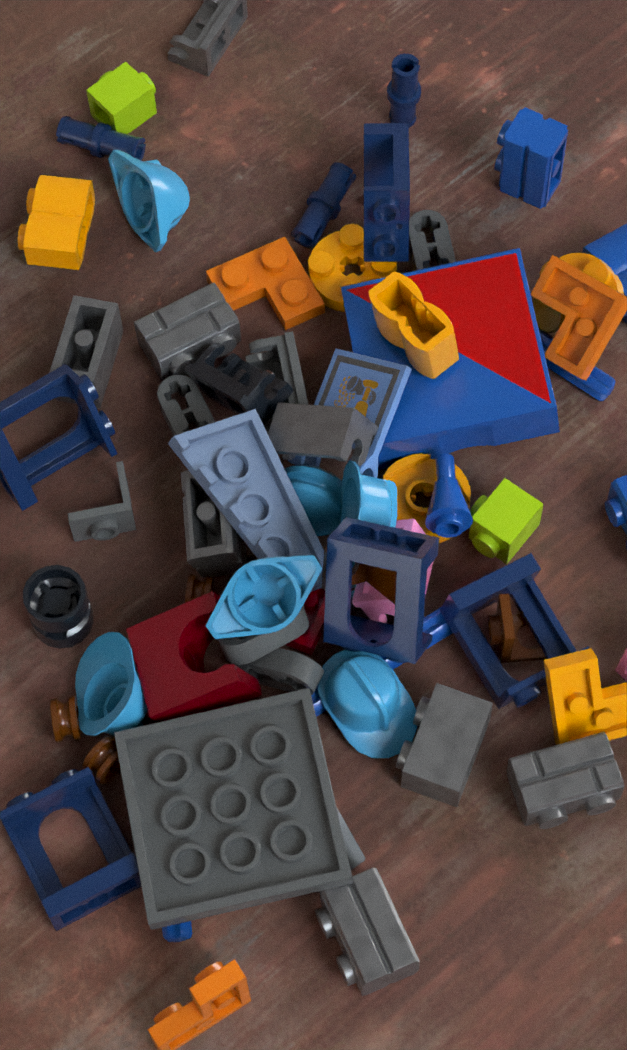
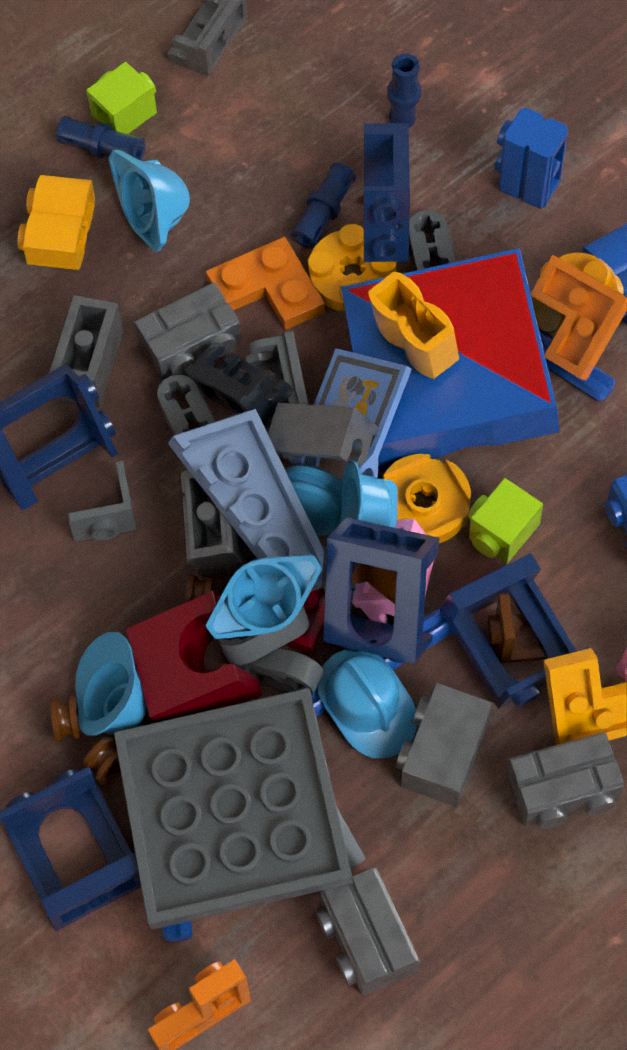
(58, 606): black wheel -> none
(448, 510): blue cone -> none

